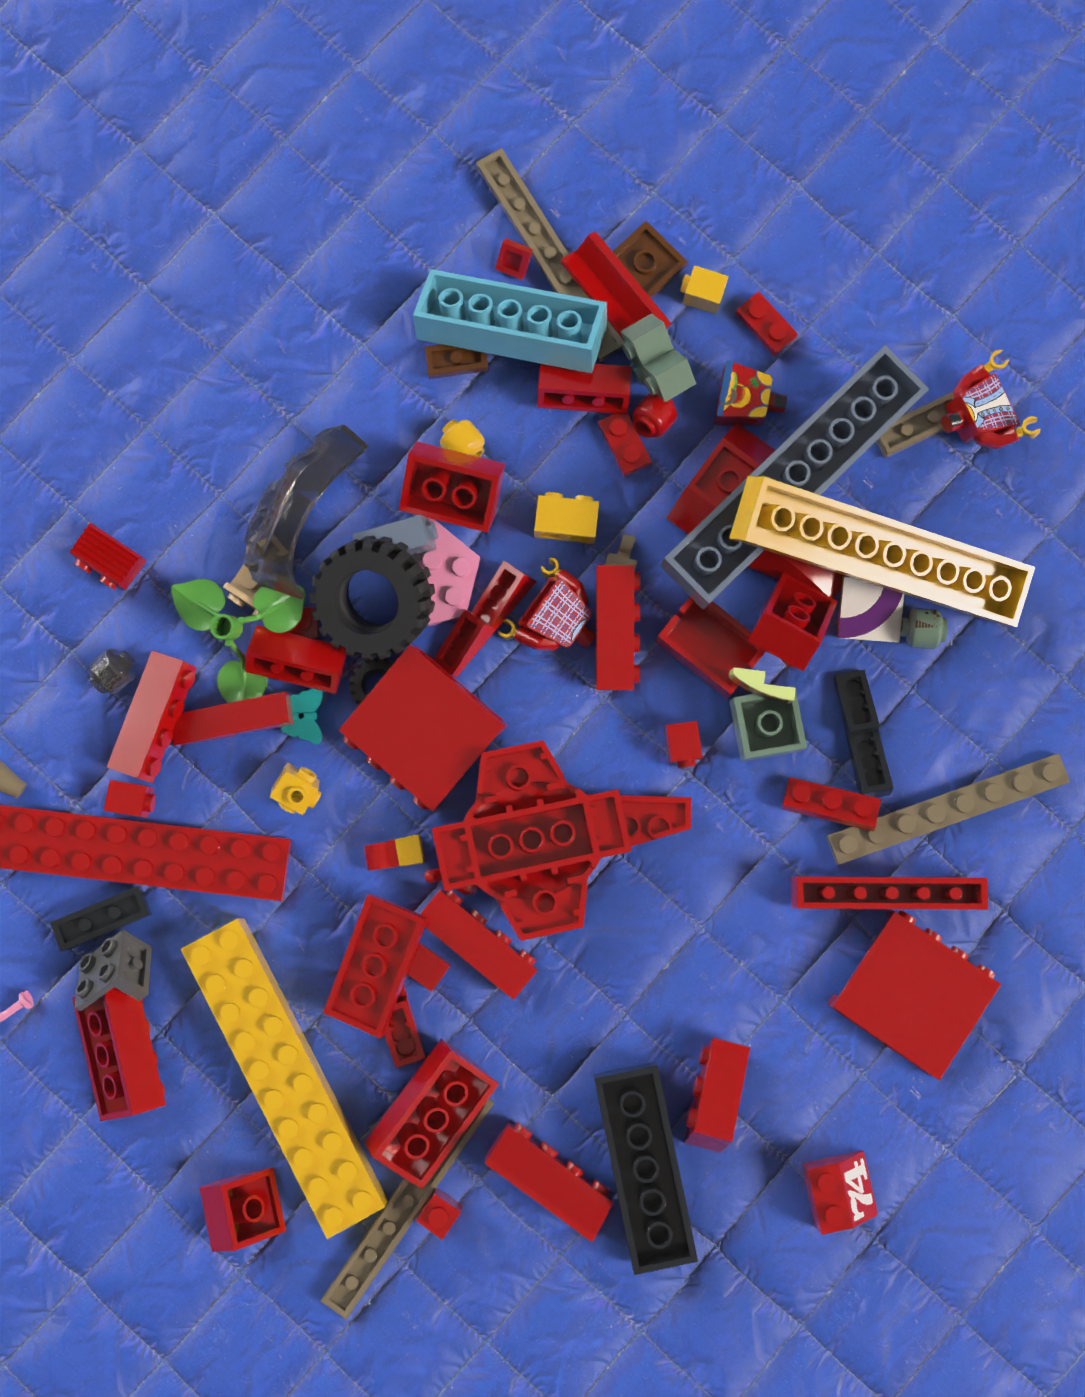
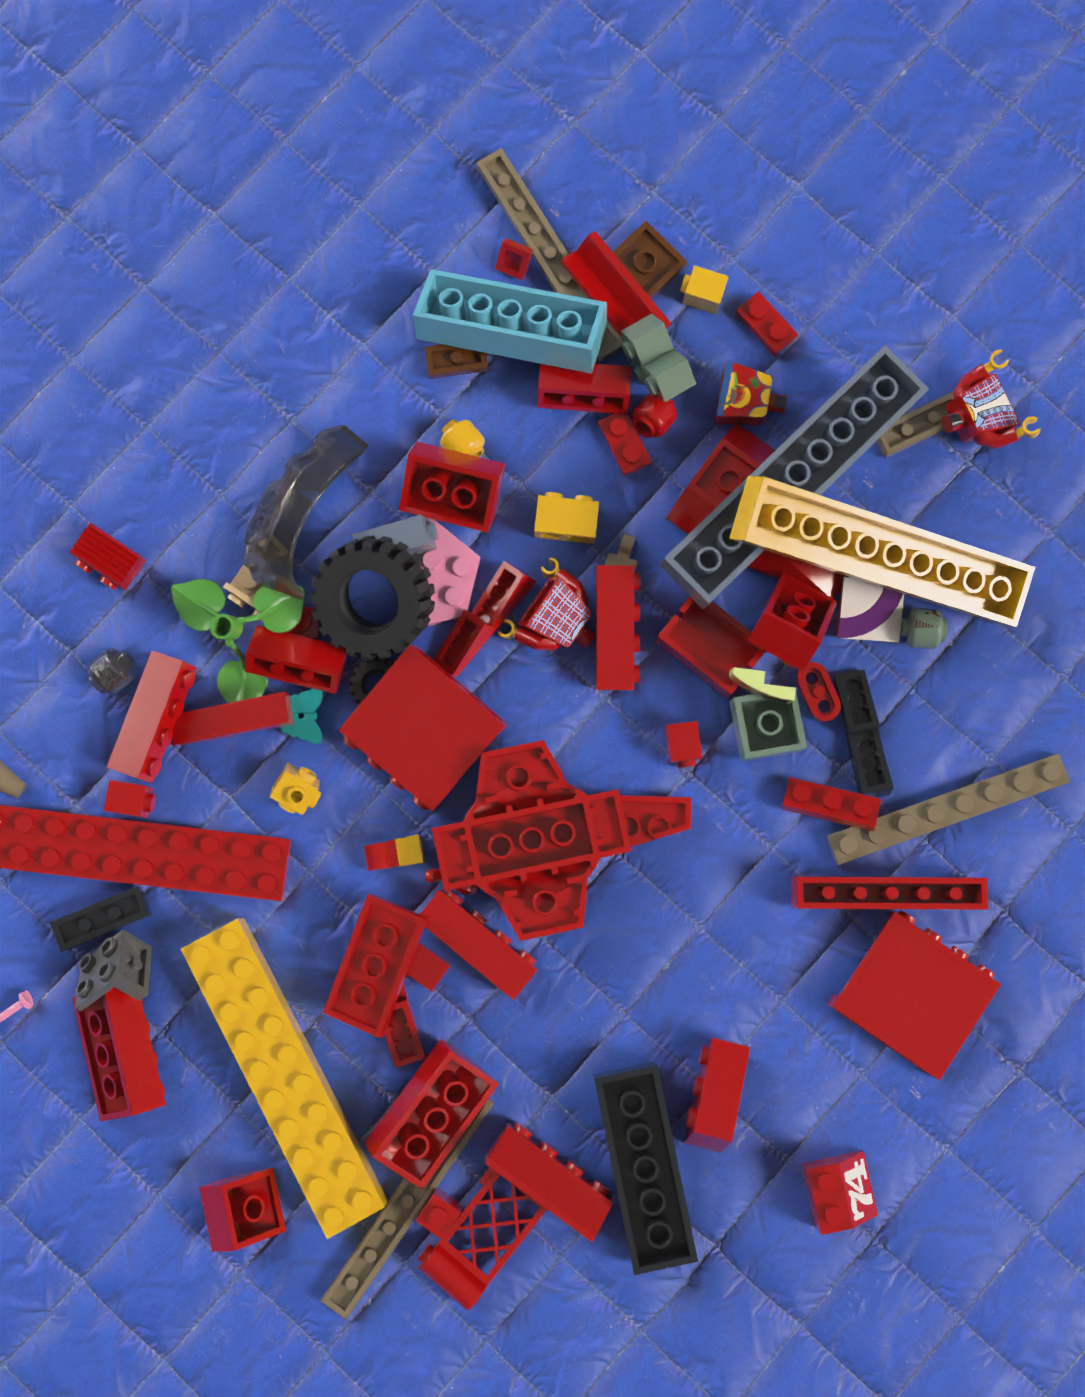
(449, 1265): none -> red piece
(819, 692): none -> red plate

